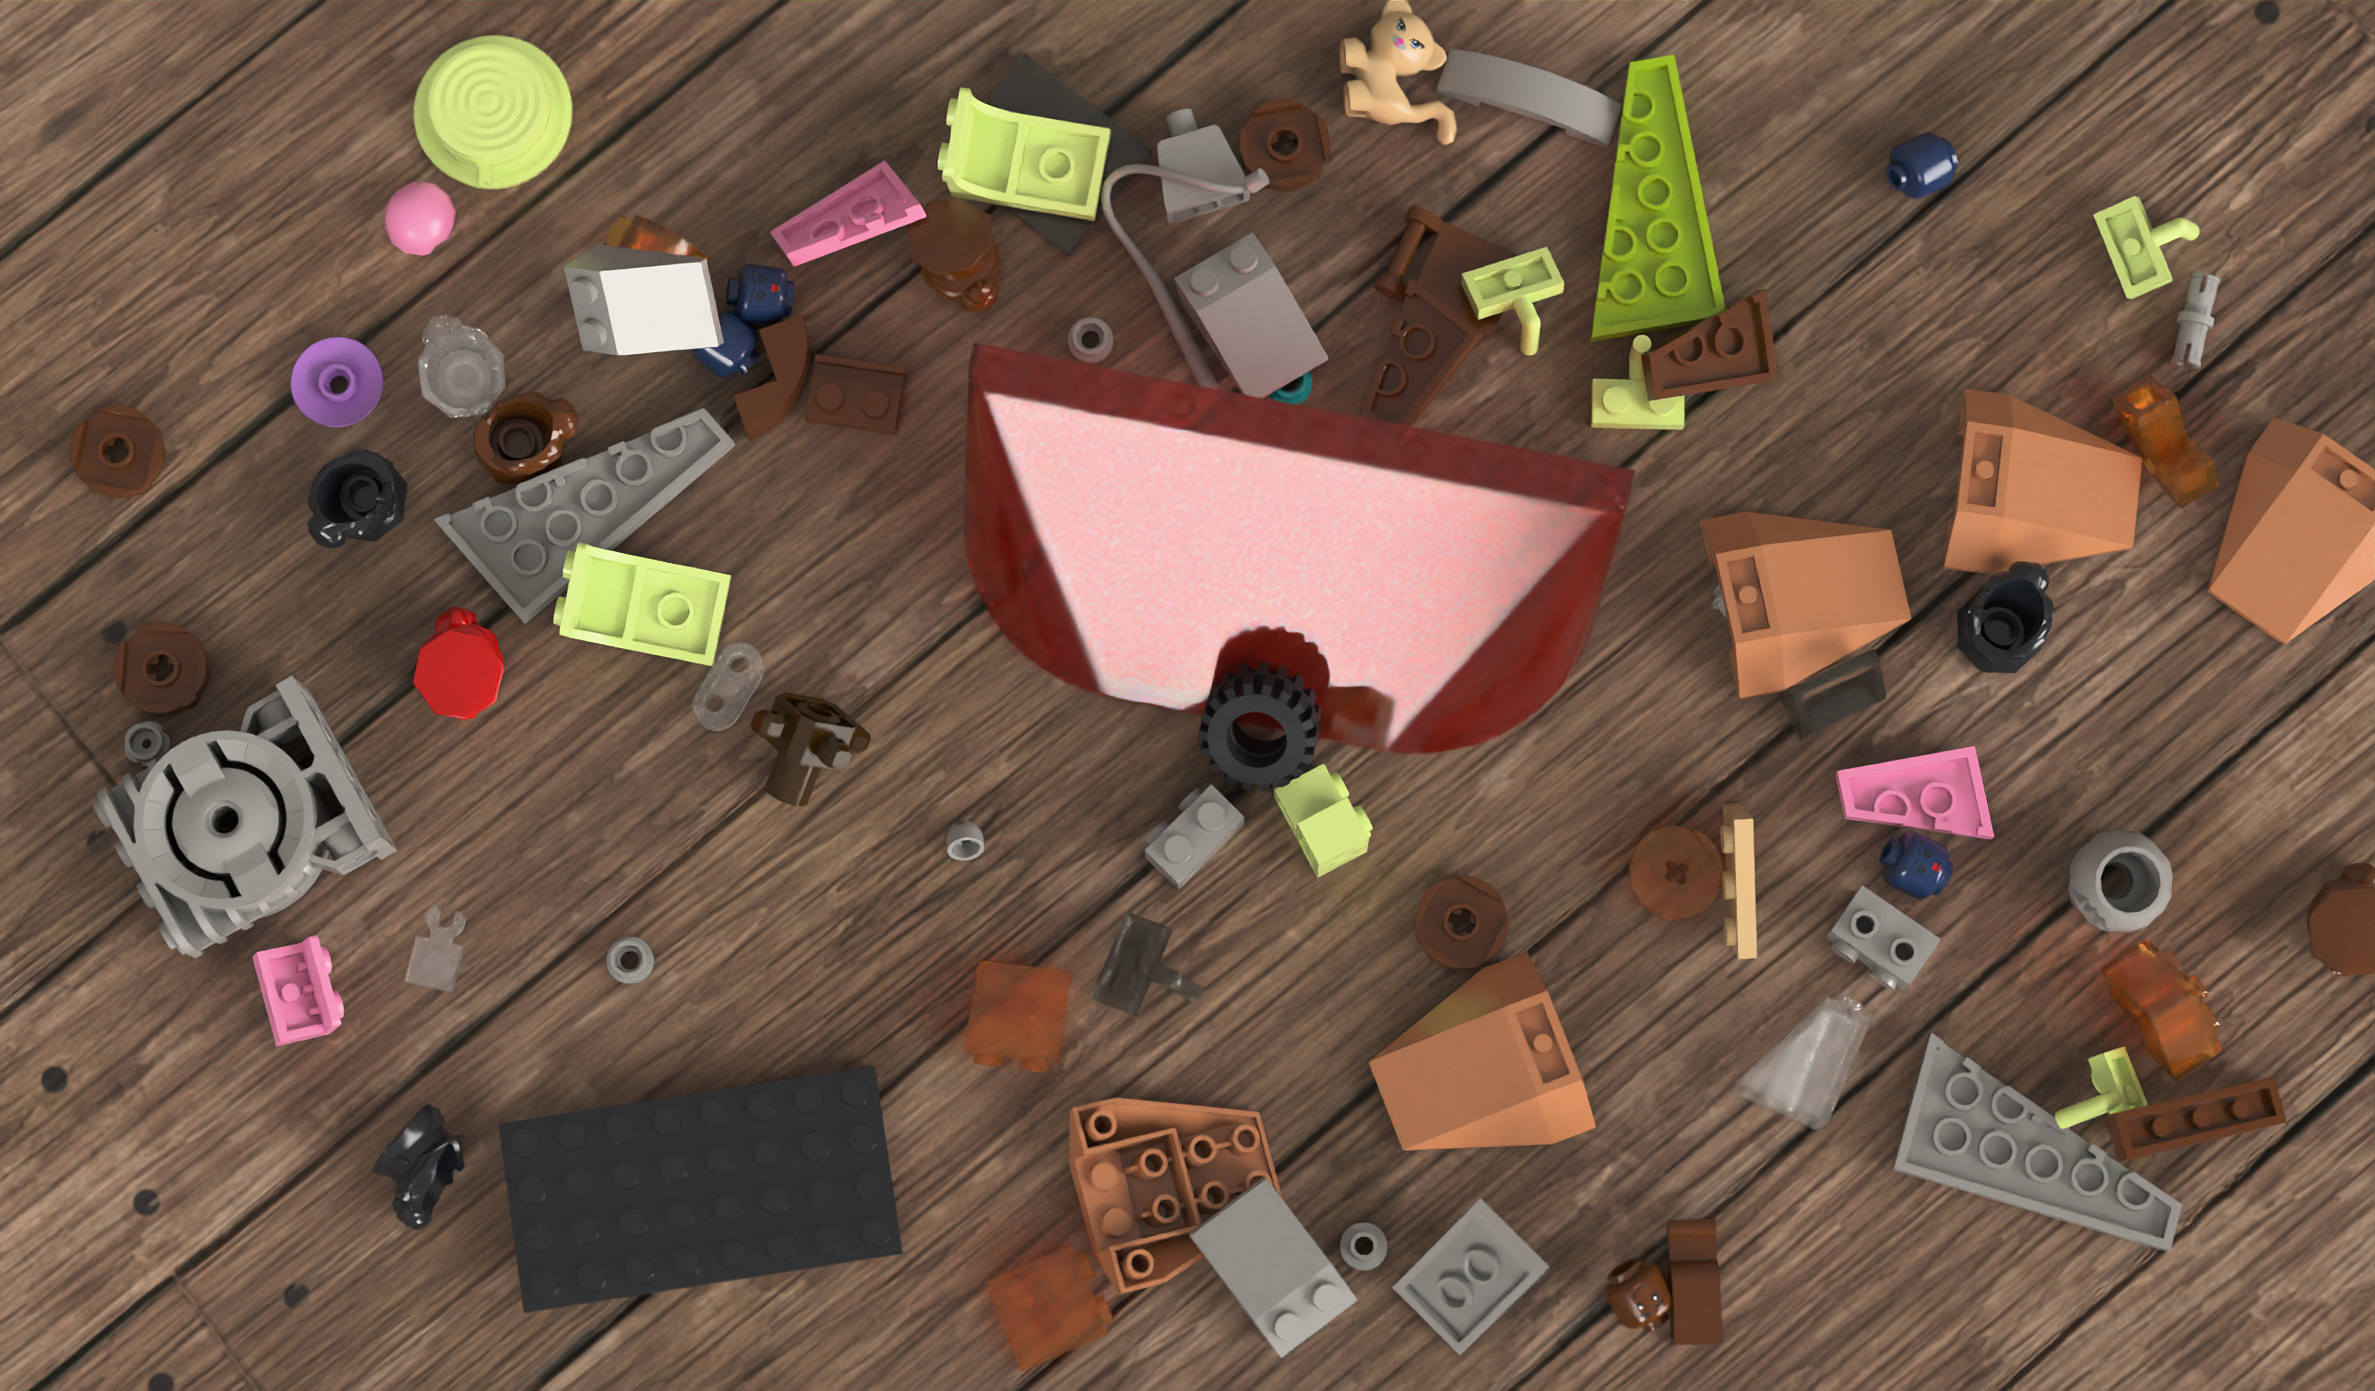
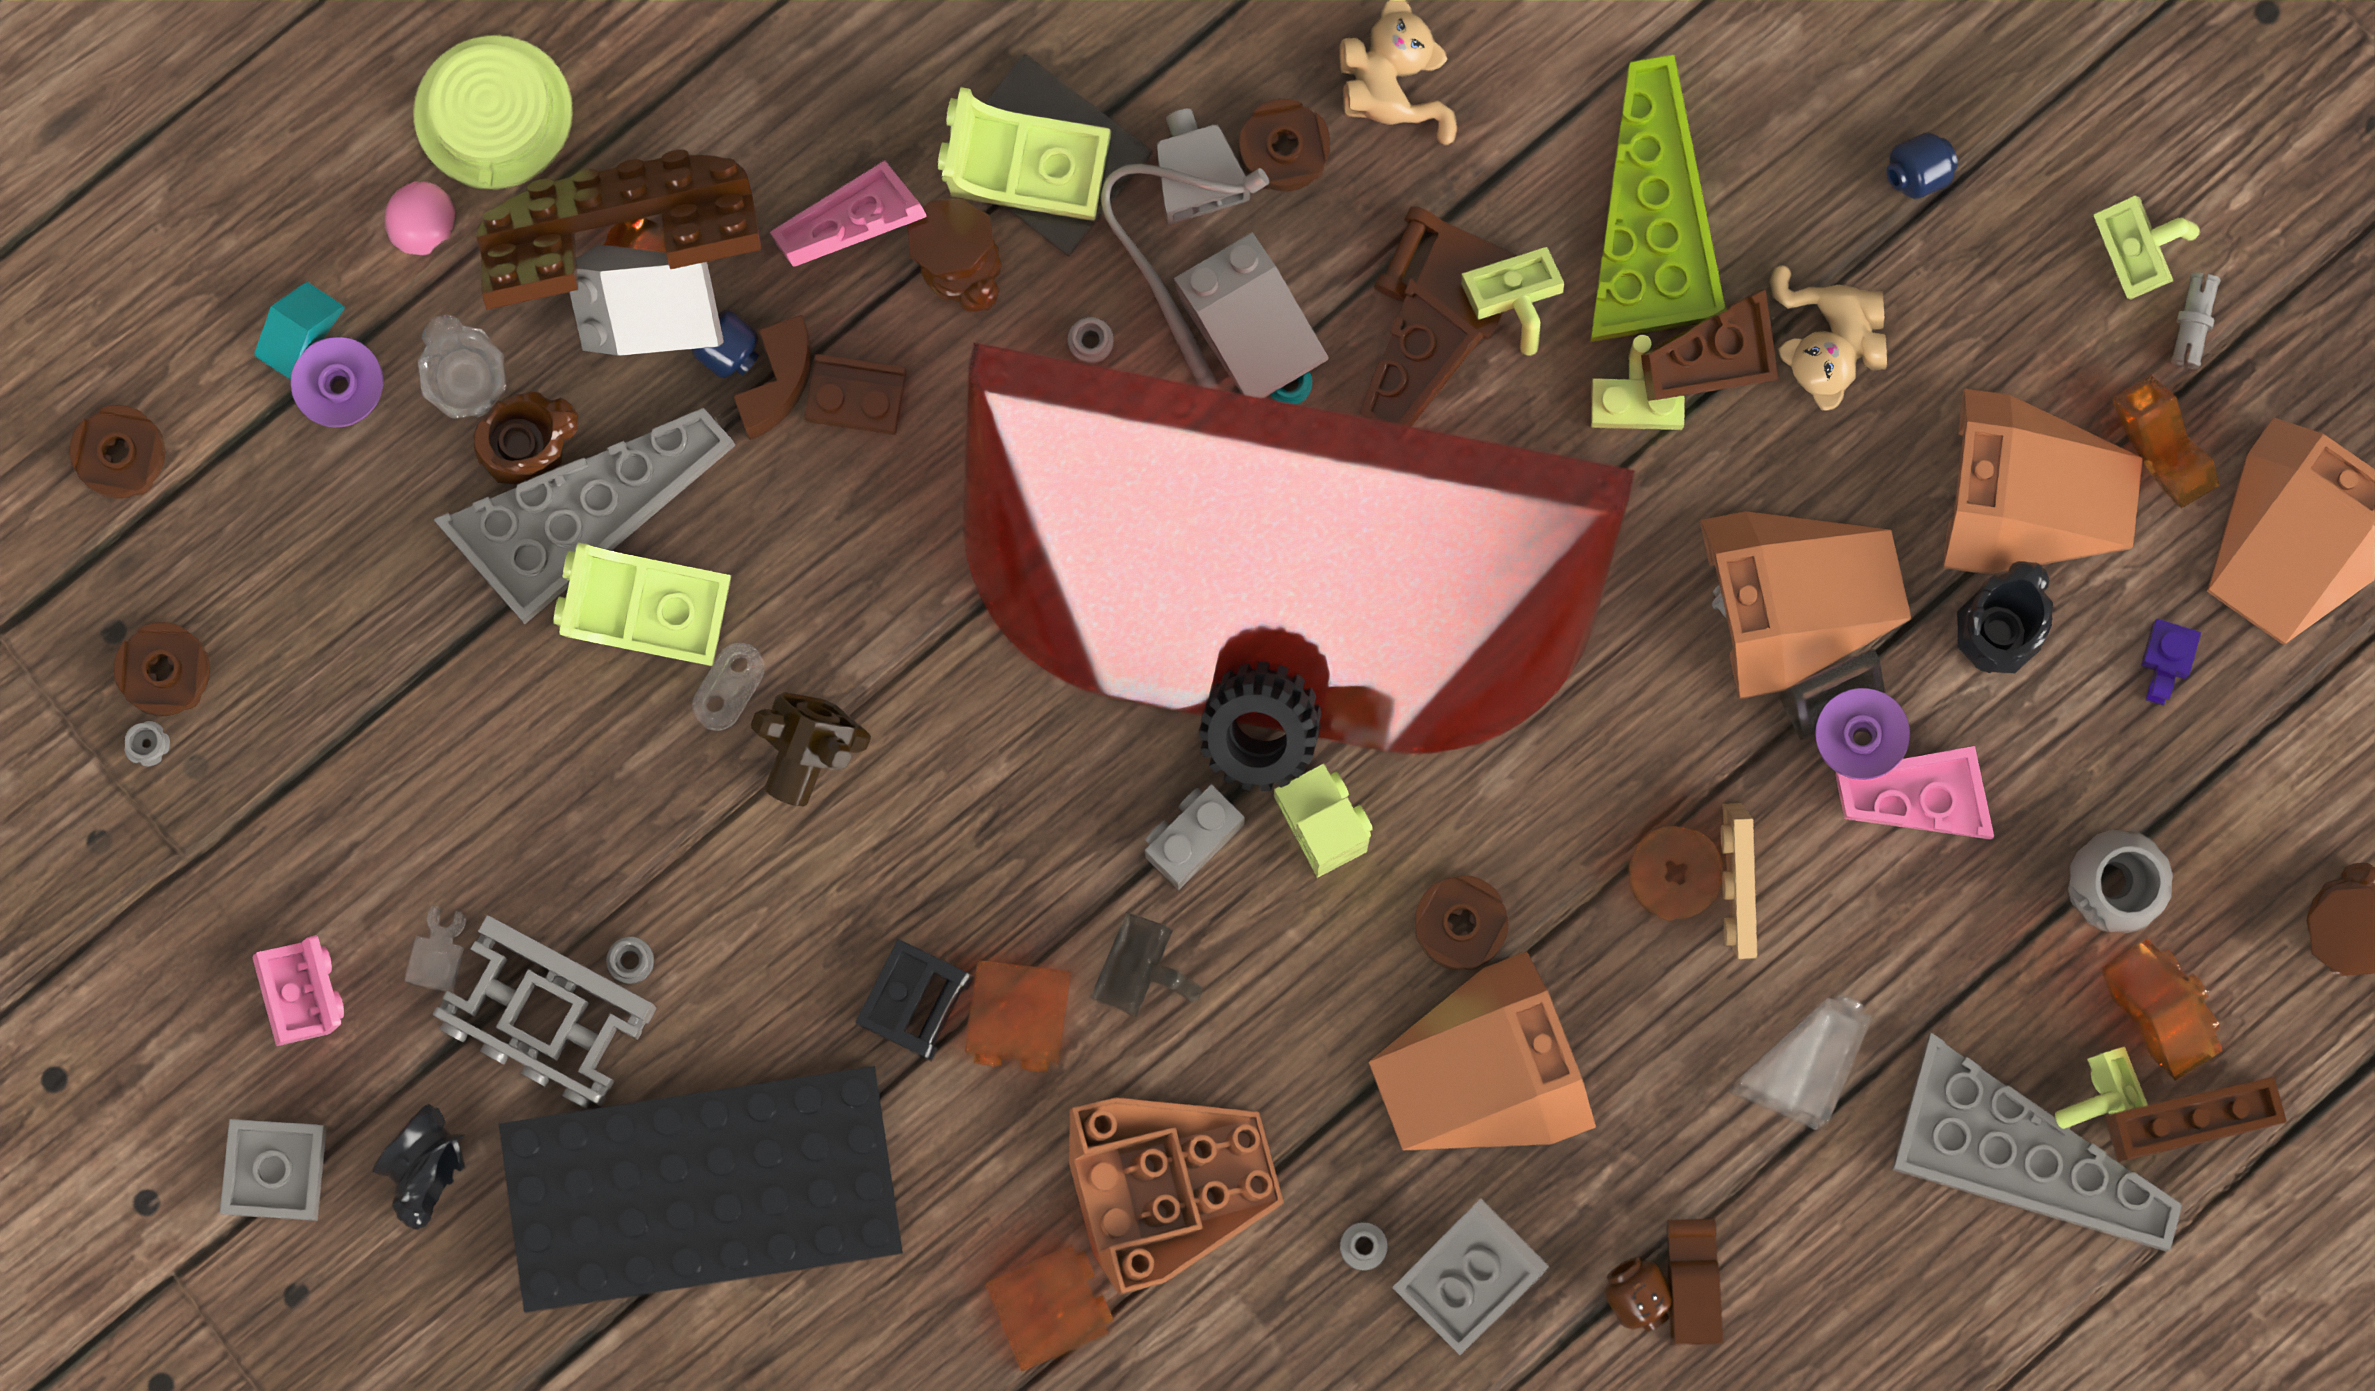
(201, 909): light grey brick -> none
(273, 1170): none -> light grey plate
(295, 325): none -> teal slope
(355, 499): black piece -> none
(459, 666): red piece -> none
(531, 237): none -> reddish brown plate
(560, 981): none -> light grey fence
(760, 294): dark blue head -> none
(900, 993): none -> black plate
(964, 850): light grey hinge -> none
(1272, 1267): light grey slope -> none
(1531, 93): light grey slope -> none
(1826, 360): none -> tan animal
(1866, 712): none -> medium lavender dish
(1881, 939): light grey brick -> none
(1916, 865): dark blue head -> none
(2170, 654): none -> dark purple plate

